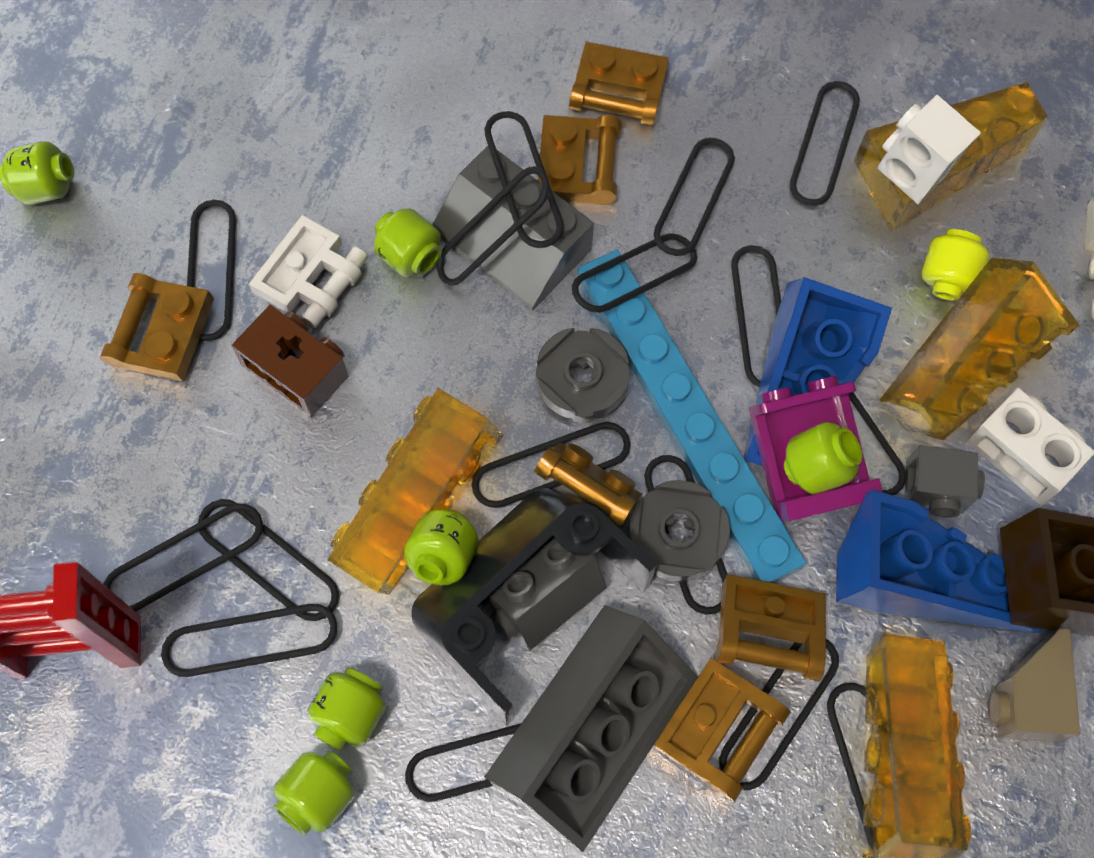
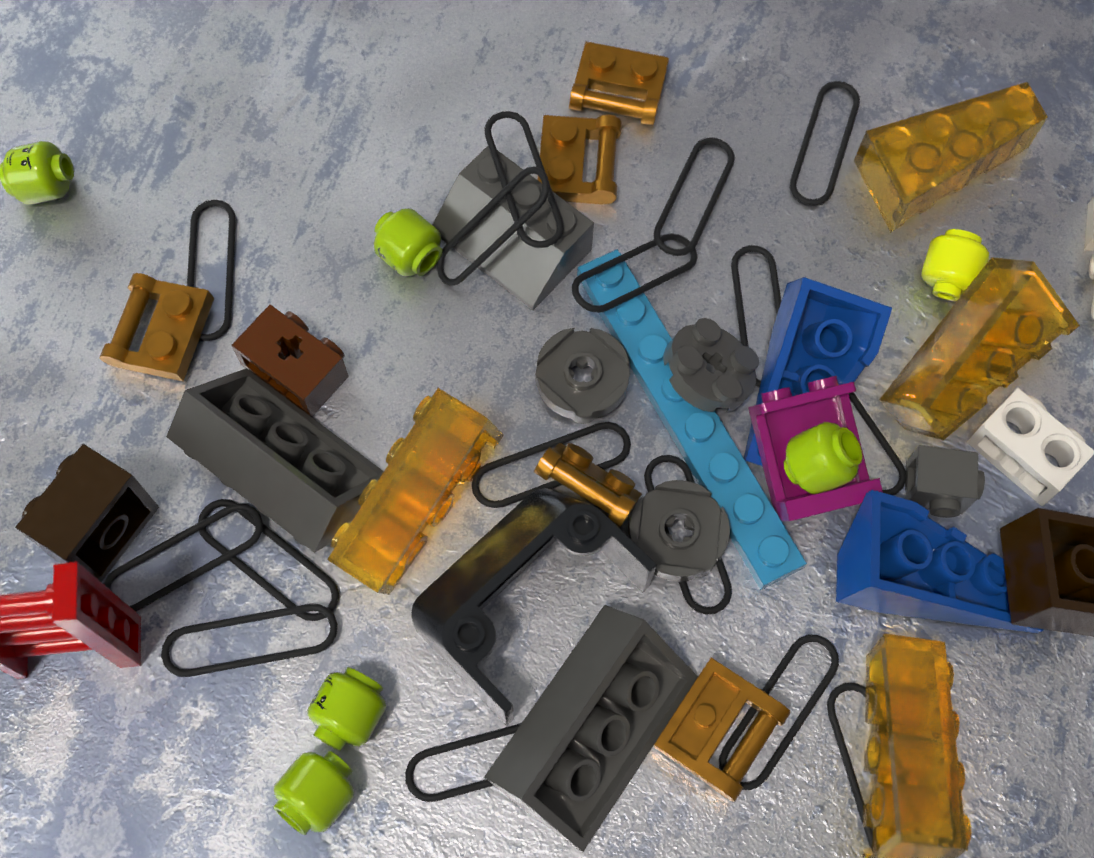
(88, 512): none -> dark brown brick
(273, 455): none -> dark grey slope
(297, 264): white plate -> none
(441, 547): lime head -> none
(544, 593): dark grey brick -> none
(710, 344): none -> dark grey plate
(775, 613): pearl gold plate -> none
(926, 147): white brick -> none
(1039, 694): dark tan slope -> none

